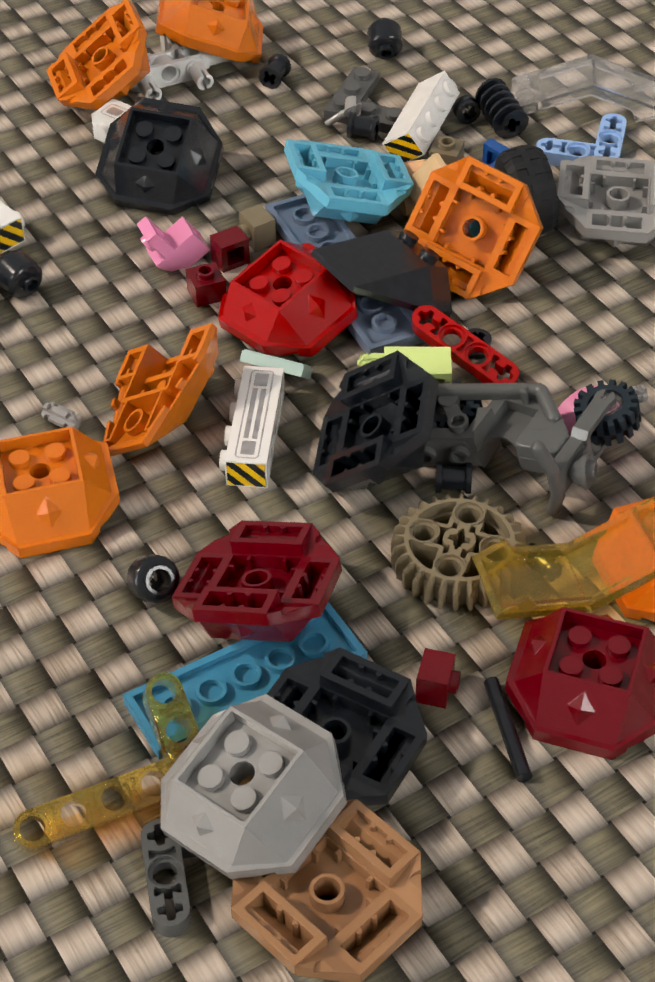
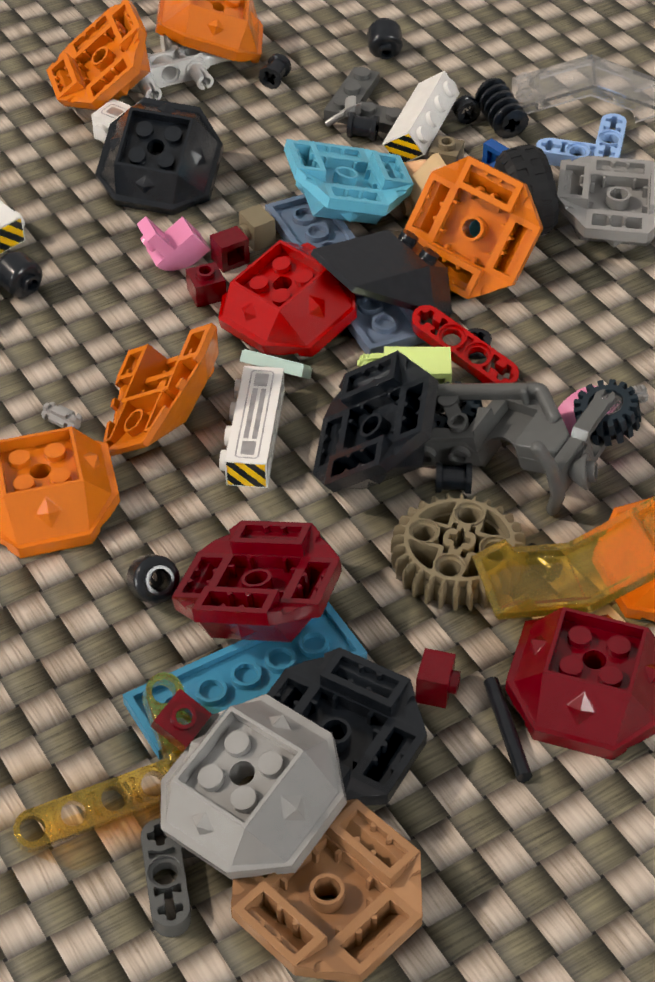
(171, 729): none -> dark red plate

